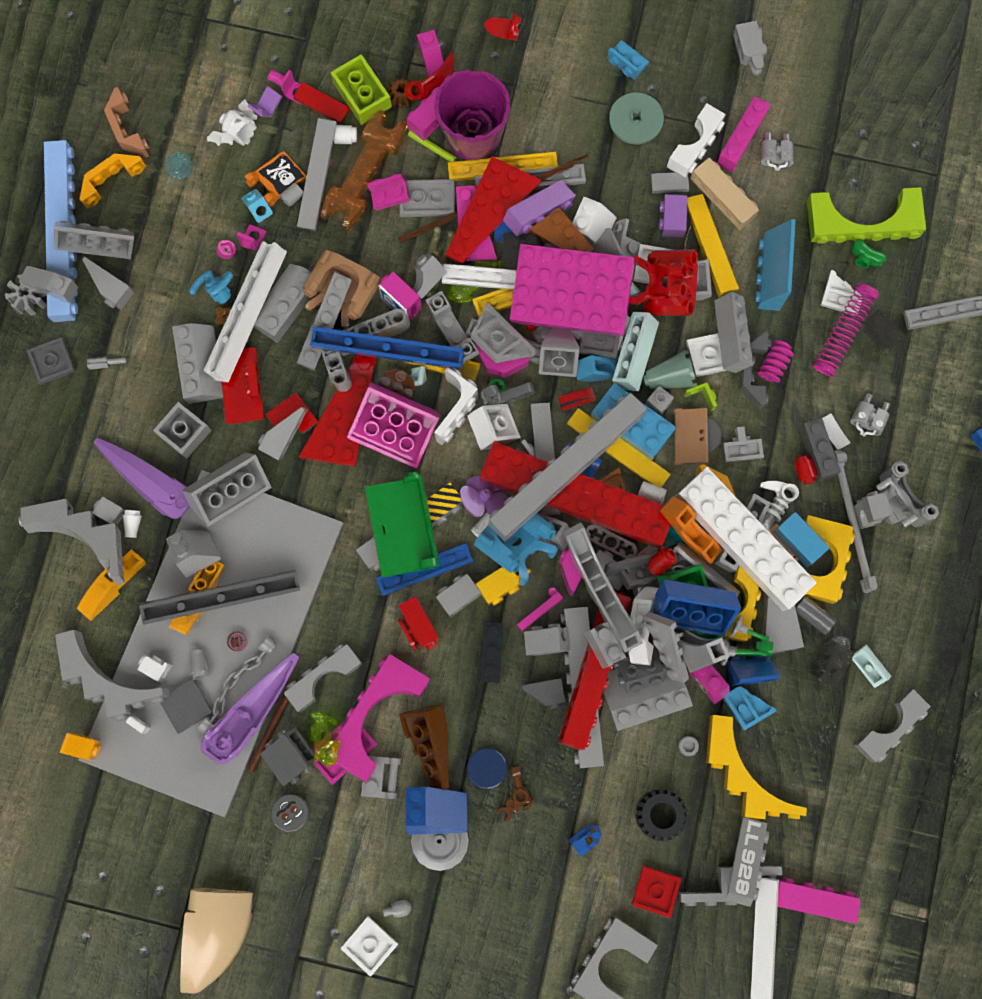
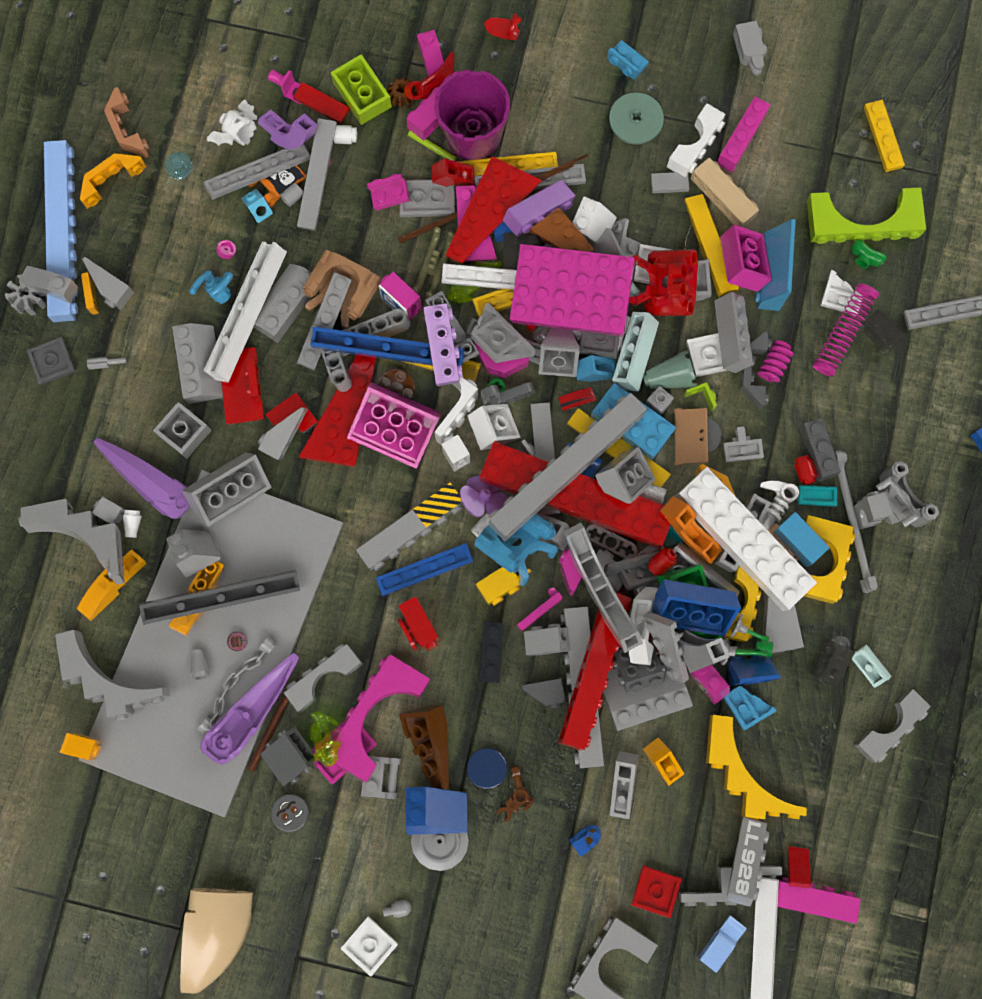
(89, 293): none -> light orange tile
(93, 240): light grey slope -> none
(138, 724): white tile -> none
(154, 668): white brick -> none
(186, 706): dark grey tile -> none
(220, 312): clear orange plate -> none
(249, 242): dark pink bracket -> none
(256, 171): none -> light grey tile
(267, 103): medium lavender bracket -> none
(285, 134): none -> medium lavender arch
(349, 196): clear orange piece -> none
(408, 536): green door -> none
(418, 375): light aqua slope -> none
(428, 273): light grey arch -> none
(442, 344): none -> lavender brick
(452, 173): none -> red arch
(455, 452): none -> white brick
(458, 595): light grey brick -> none
(604, 645): light grey brick -> none
(624, 784): none -> light grey slope
(626, 476): none -> light grey slope
(663, 761): none -> light orange slope
(674, 215): medium lavender brick -> none
(679, 815): black tyre -> none
(688, 746): light grey tile -> none
(721, 943): none -> light blue piece
(745, 258): none -> dark pink brick
(777, 153): light grey piece -> none
(799, 867): none -> red tile
(815, 615): dark grey pin -> none
(817, 496): none -> teal tile
(834, 432): white sticker -> none
(869, 417): light grey piece -> none
(884, 136): none -> yellow plate

